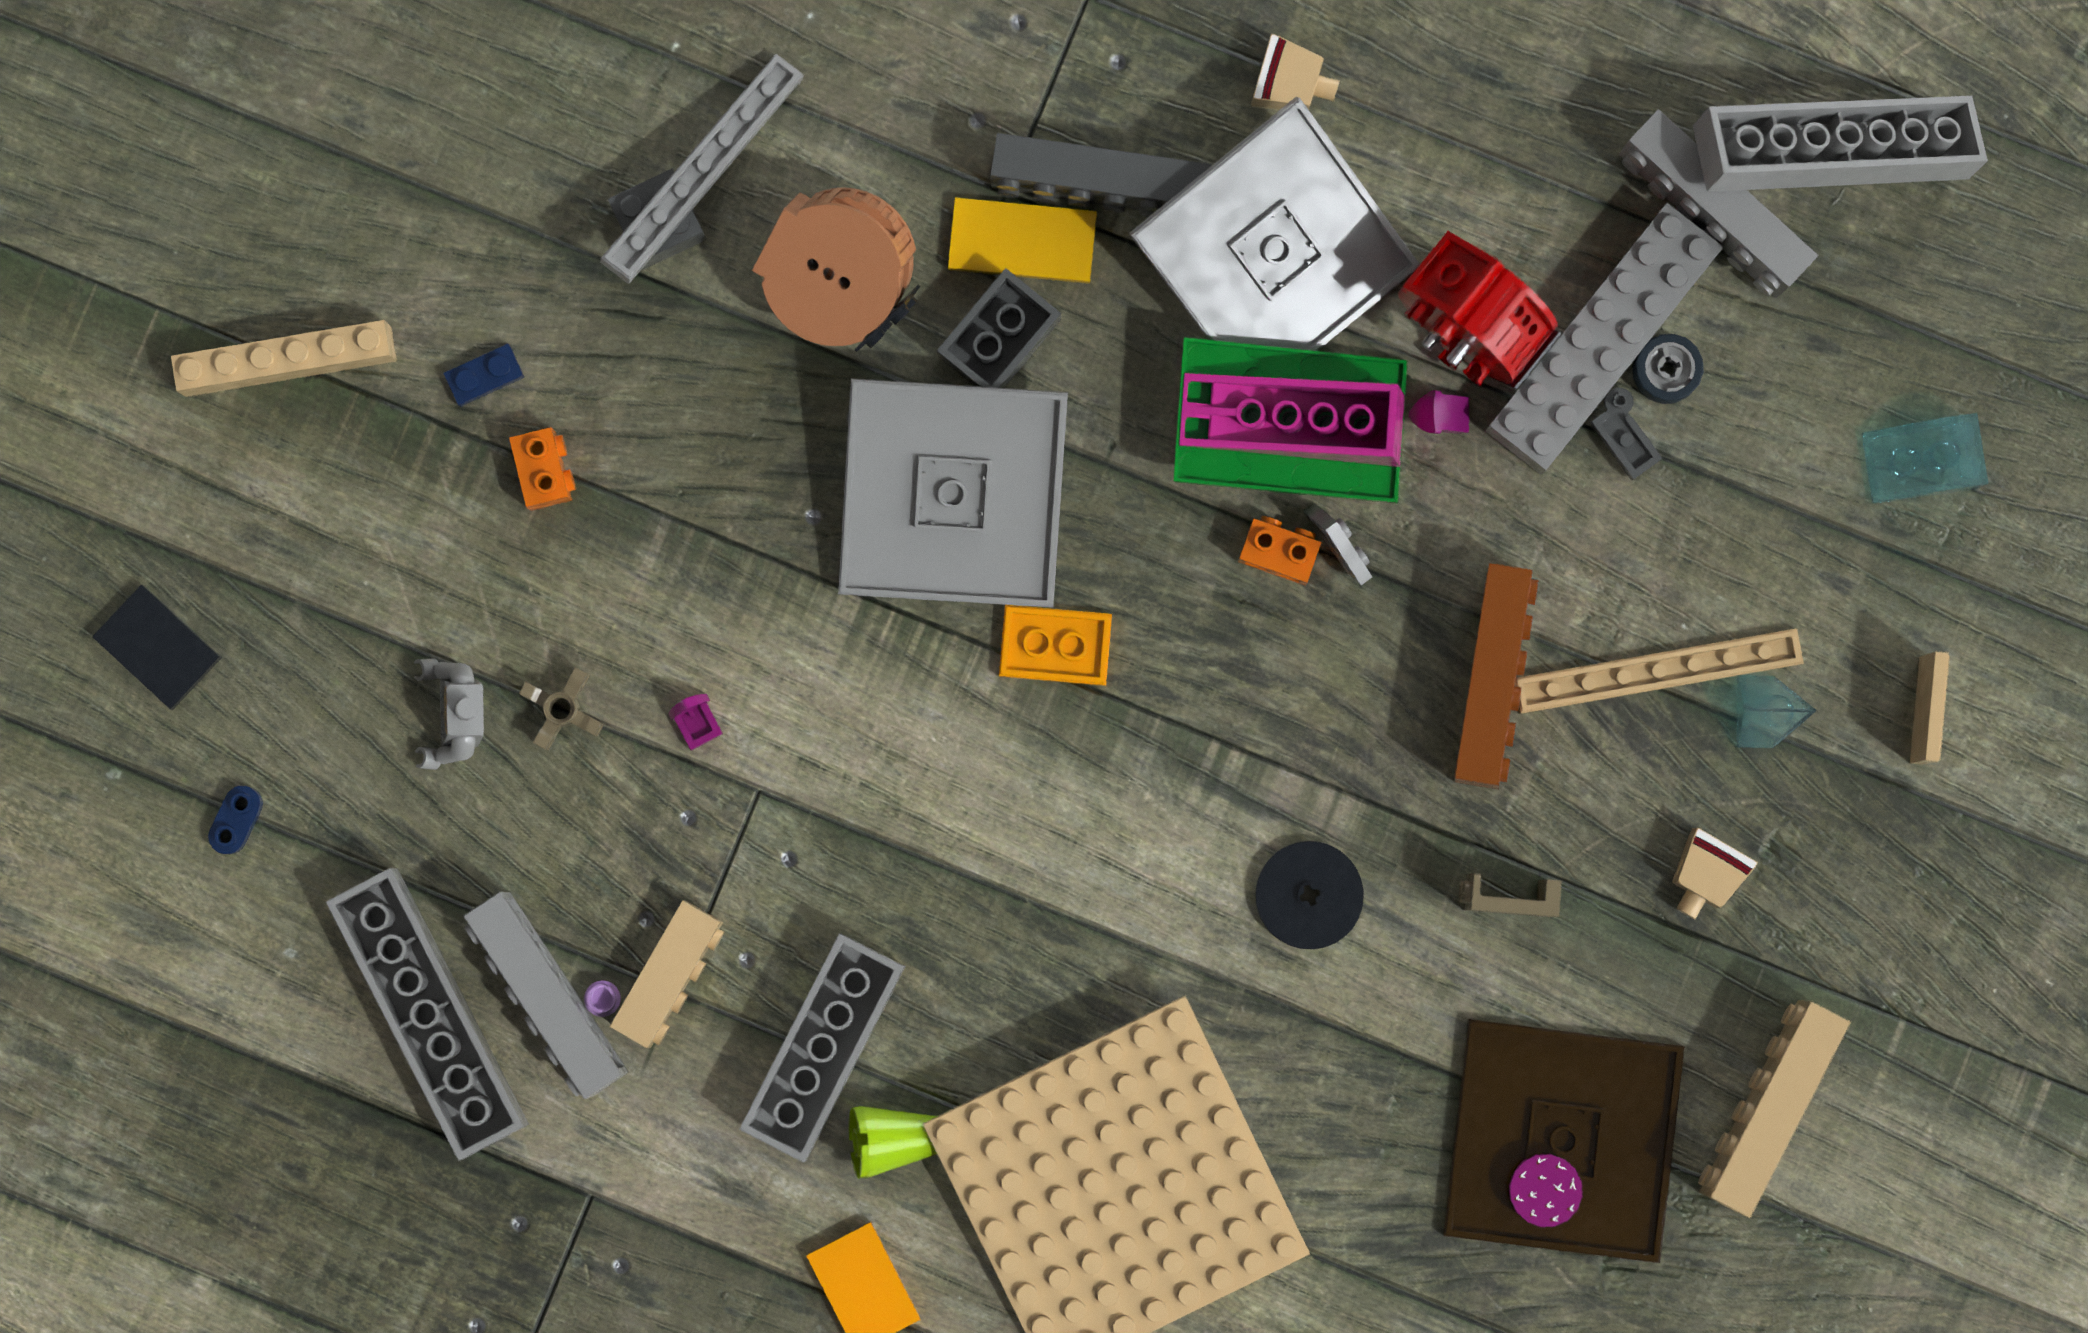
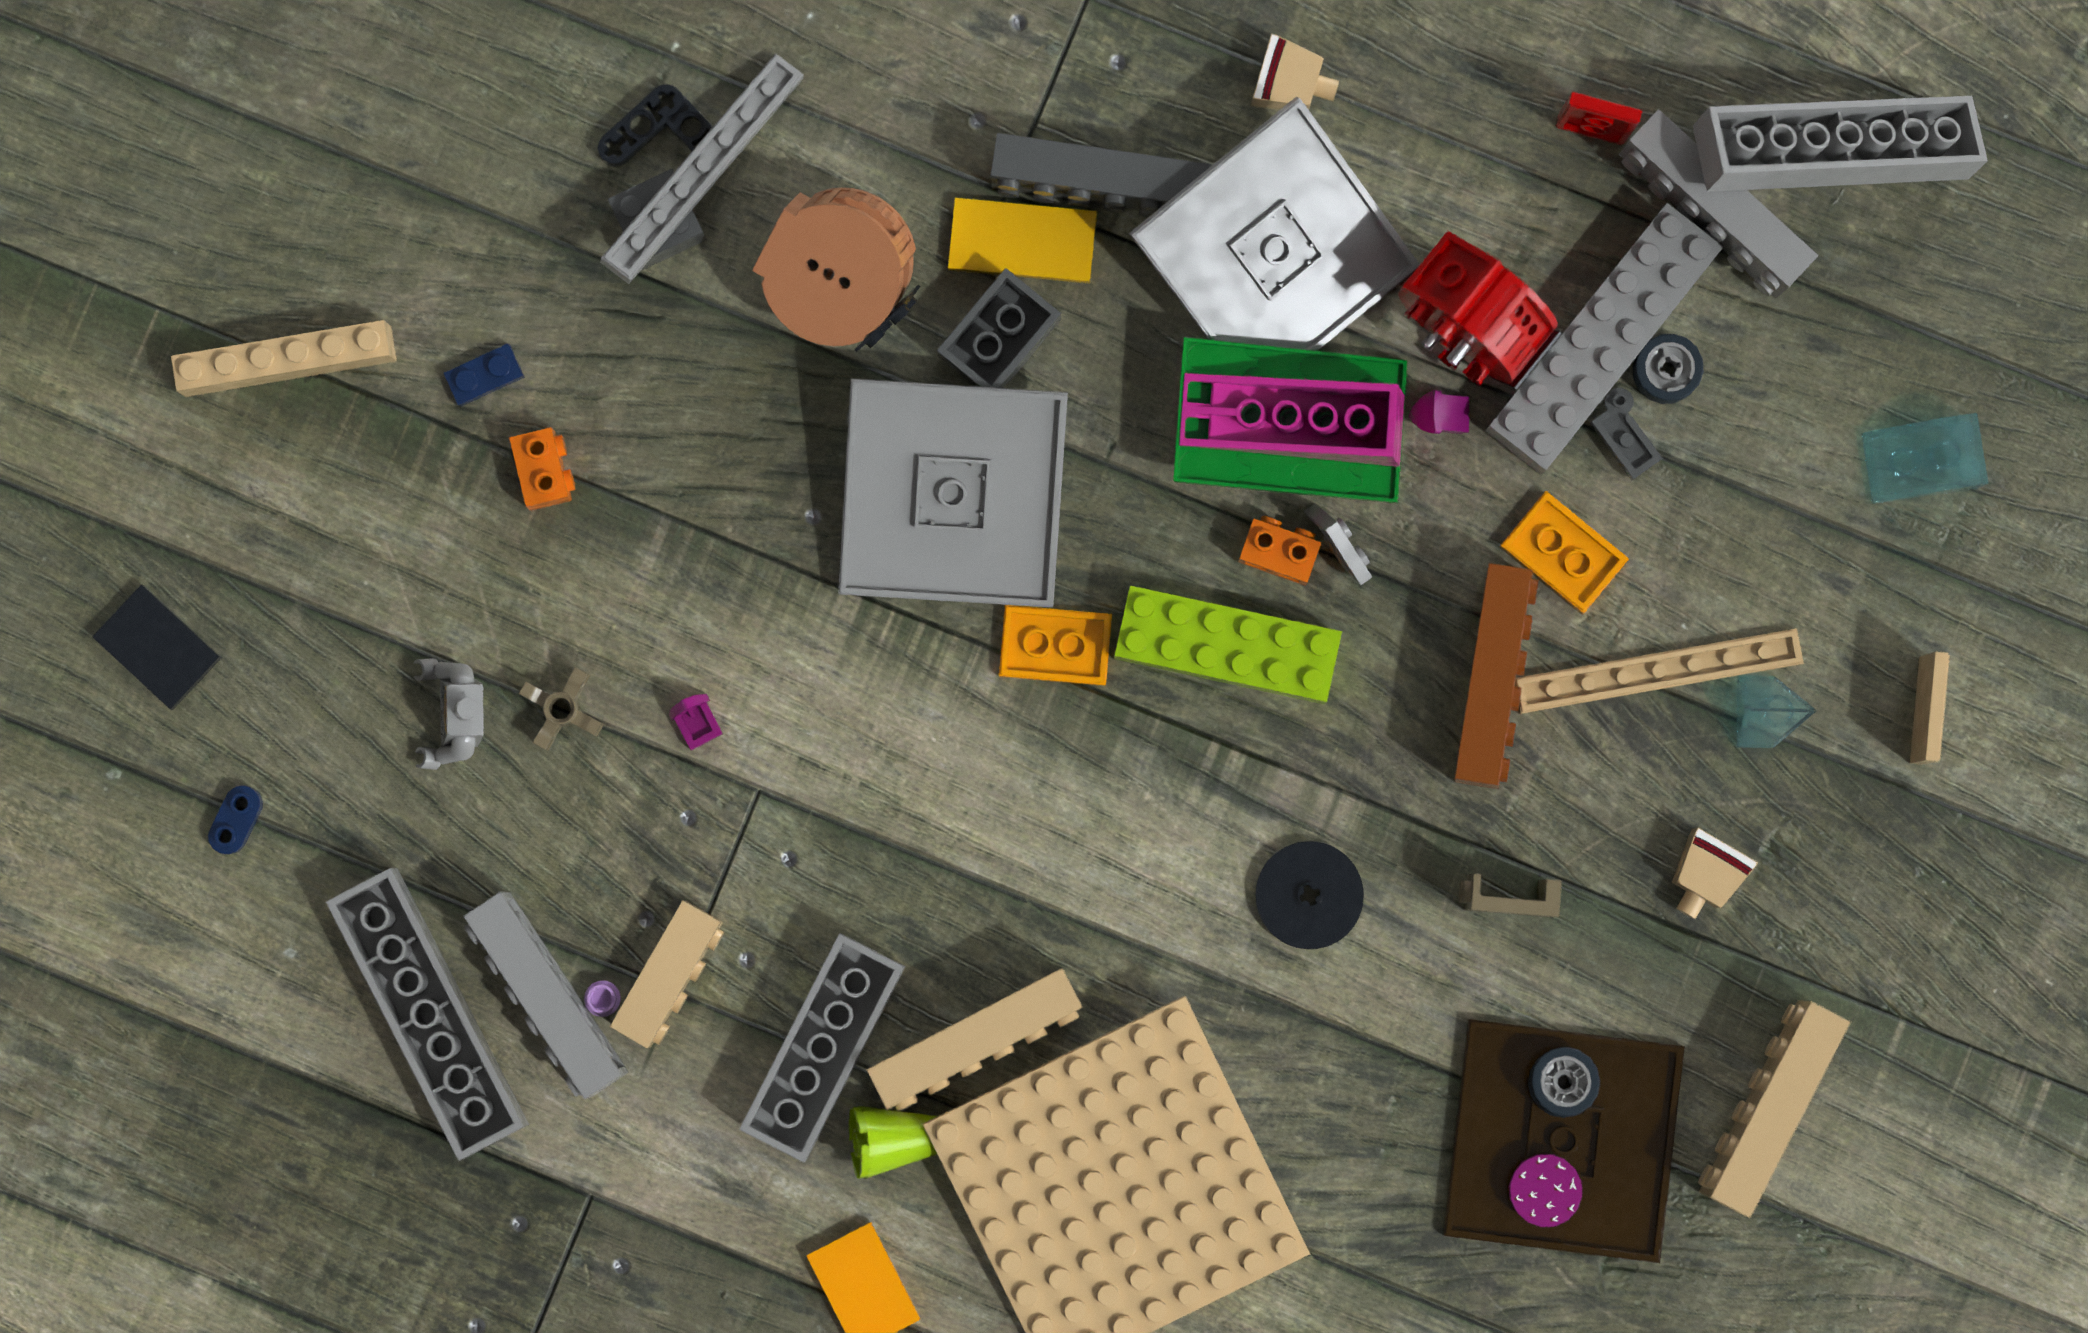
(670, 117): none -> black beam
(974, 1039): none -> tan brick
(1228, 645): none -> lime brick
(1564, 552): none -> light orange tile
(1581, 1075): none -> wheel
(1598, 118): none -> red tile

